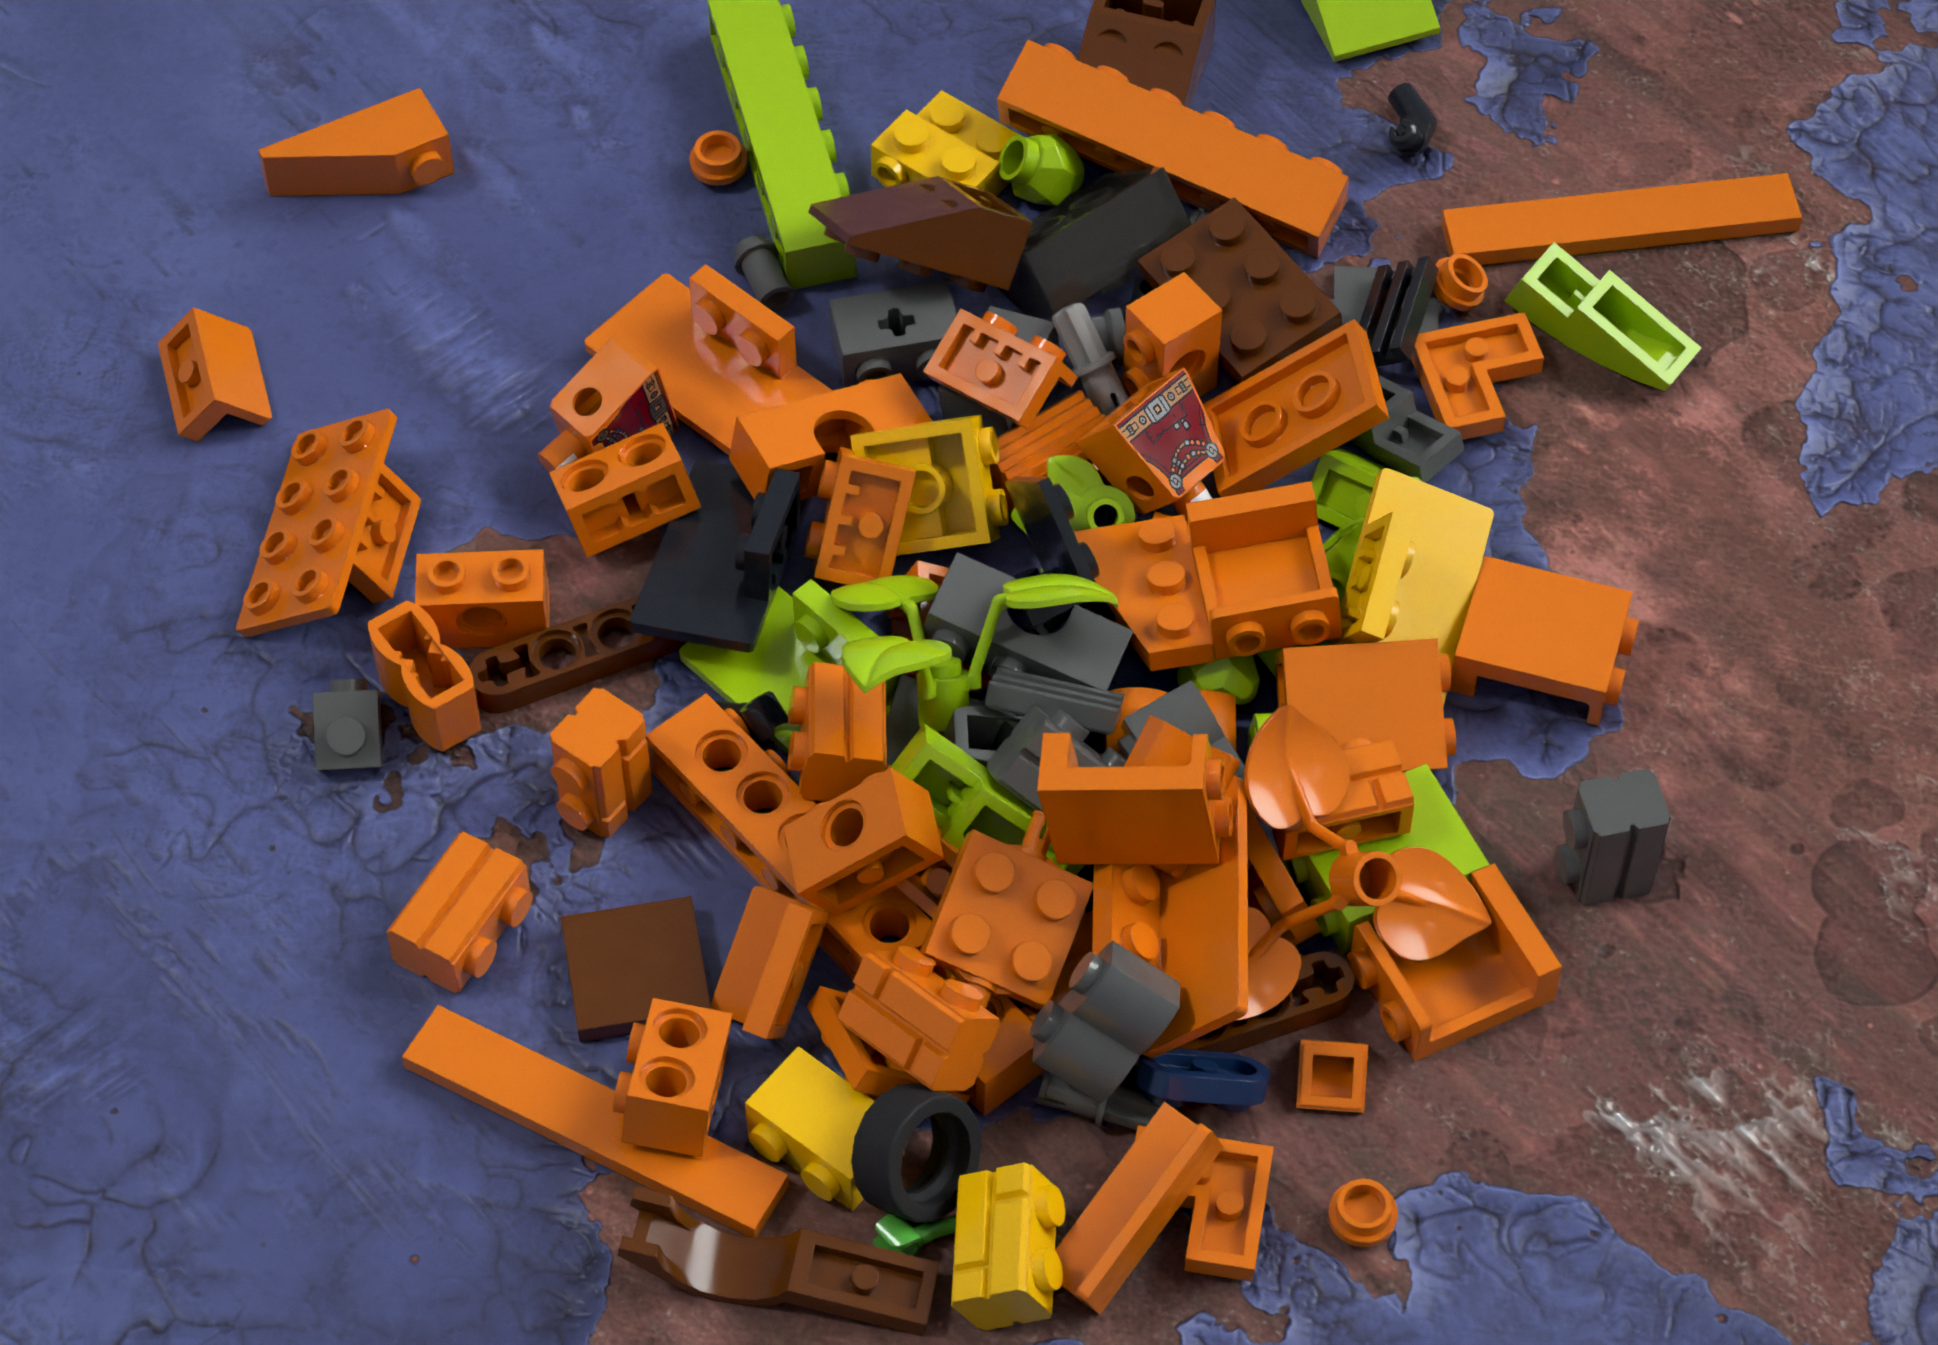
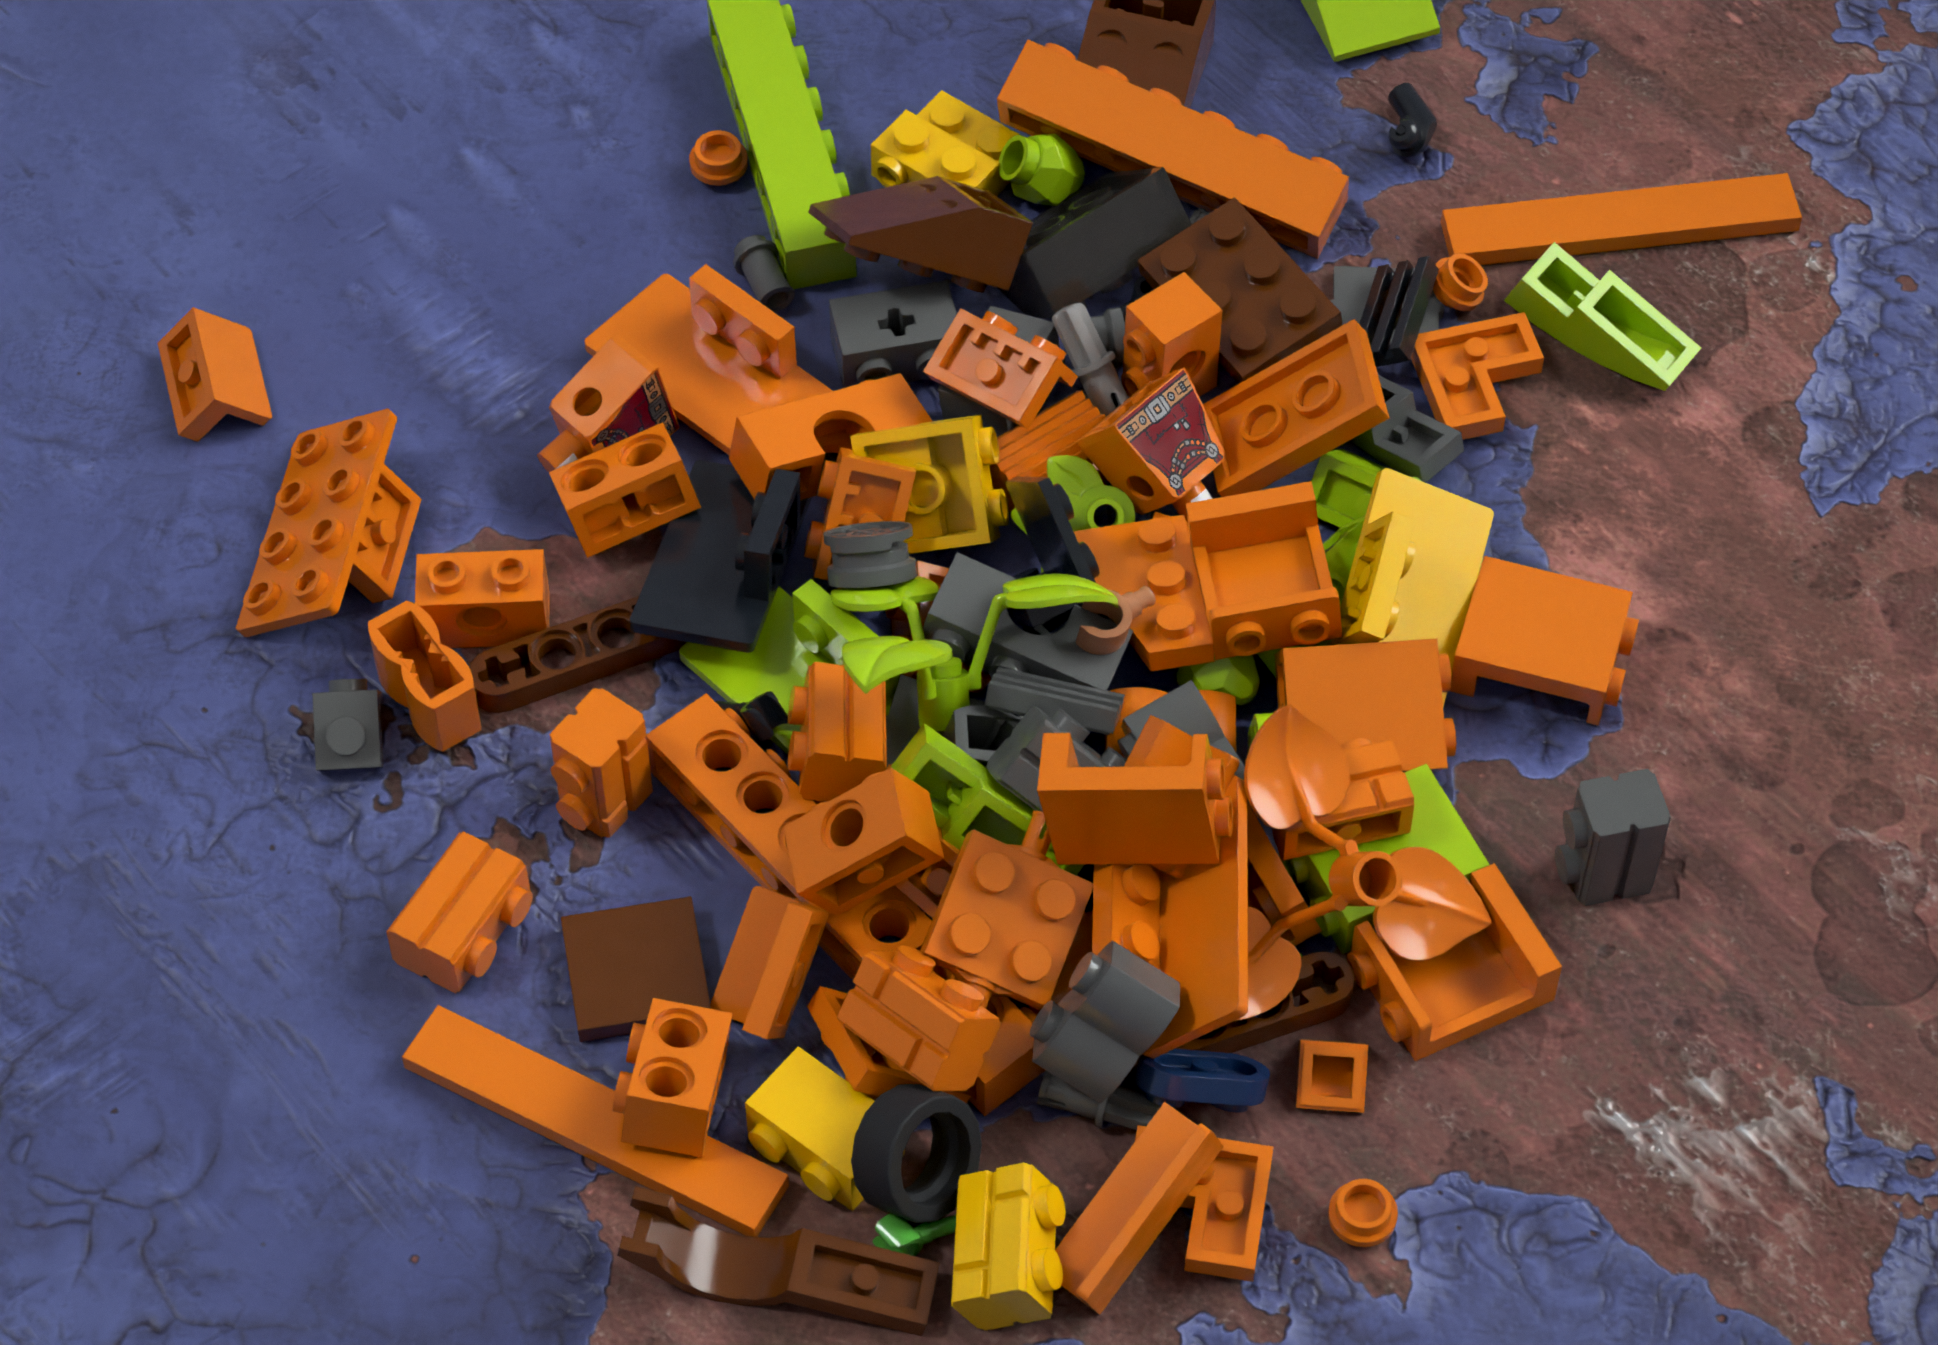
(363, 153): orange slope -> none
(870, 554): none -> dark grey wheel
(1108, 641): none -> nougat piece

